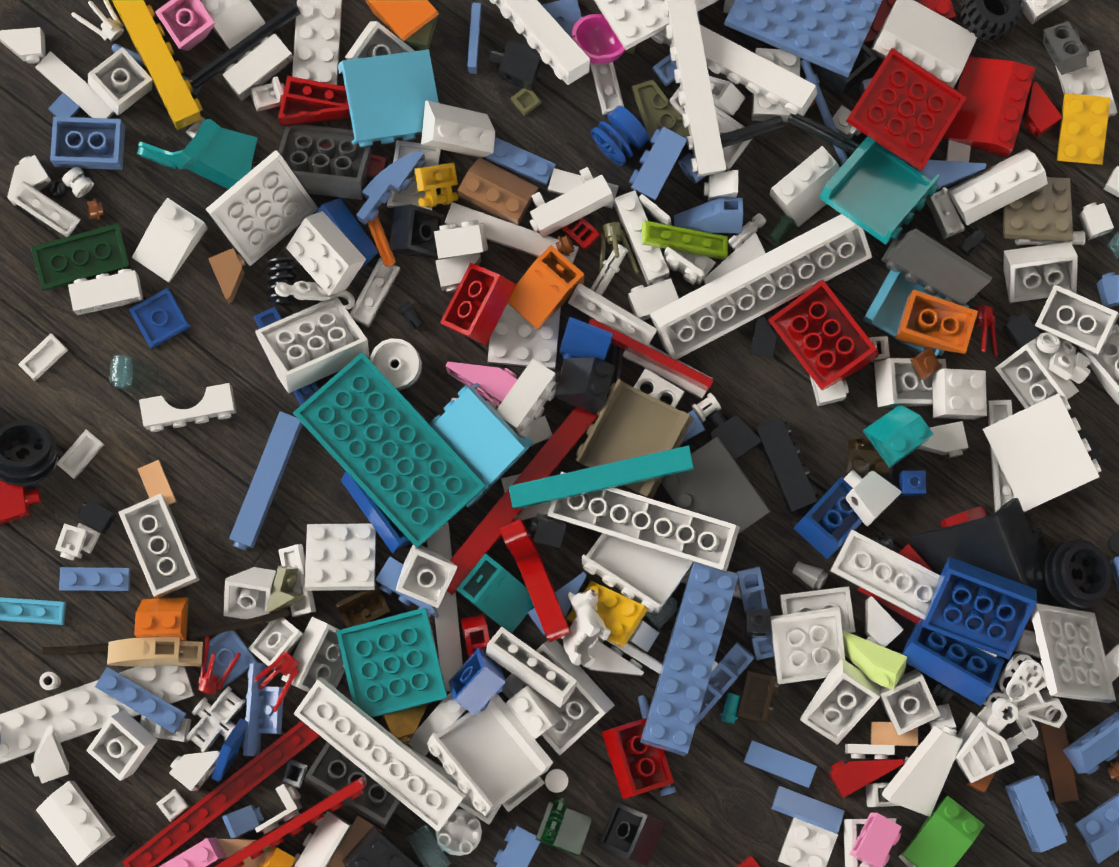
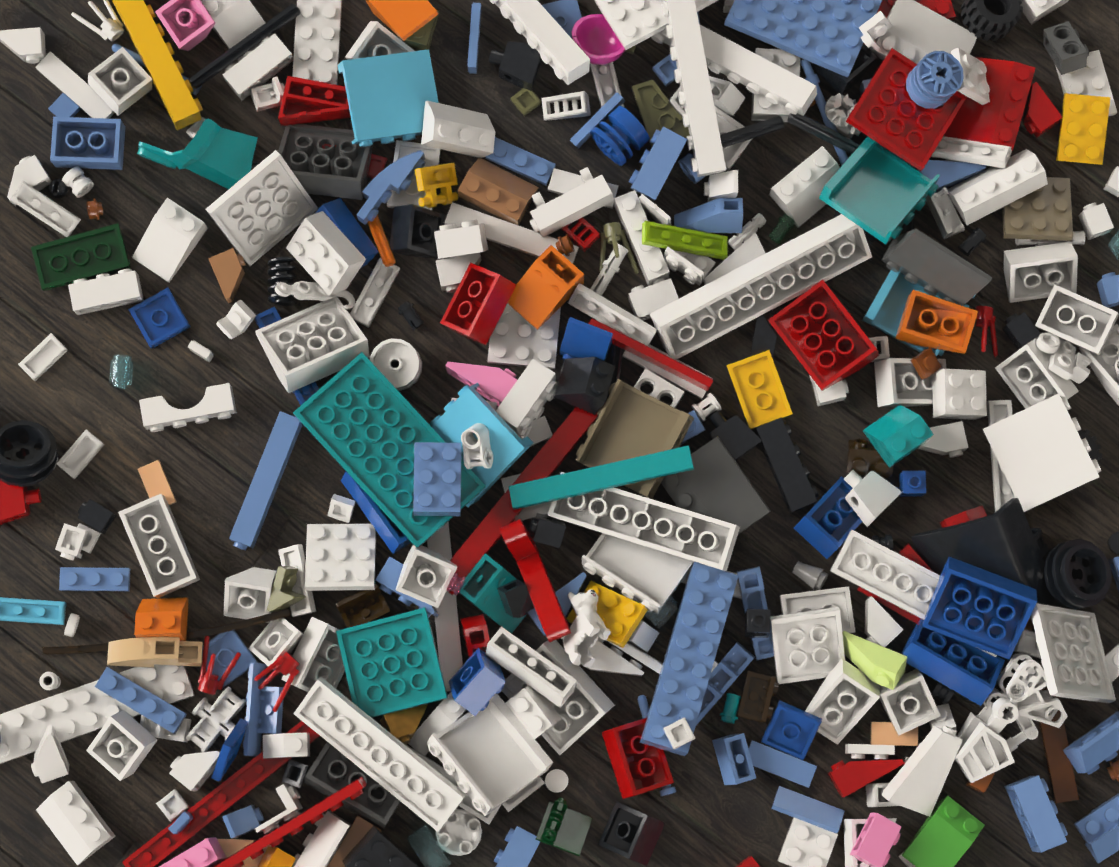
(72, 625): none -> white tile
(181, 822): none -> medium blue tile
(200, 350): none -> white tile
(236, 320): none -> white bracket
(286, 745): none -> white slope
(341, 508): none -> white plate
(437, 479): none -> medium blue brick
(456, 584): none -> clear pink bush
(475, 451): none -> white piece
(515, 598): none -> black brick
(574, 97): none -> white slope
(601, 115): none -> medium blue tile
(679, 733): none -> white tile
(734, 759): none -> medium blue brick
(759, 389): none -> yellow plate
(791, 730): none -> blue tile
(834, 114): none -> white gear
(874, 28): none -> white bracket
(926, 87): none -> medium blue wheel
(973, 152): none -> white tile
(974, 81): none -> white plate

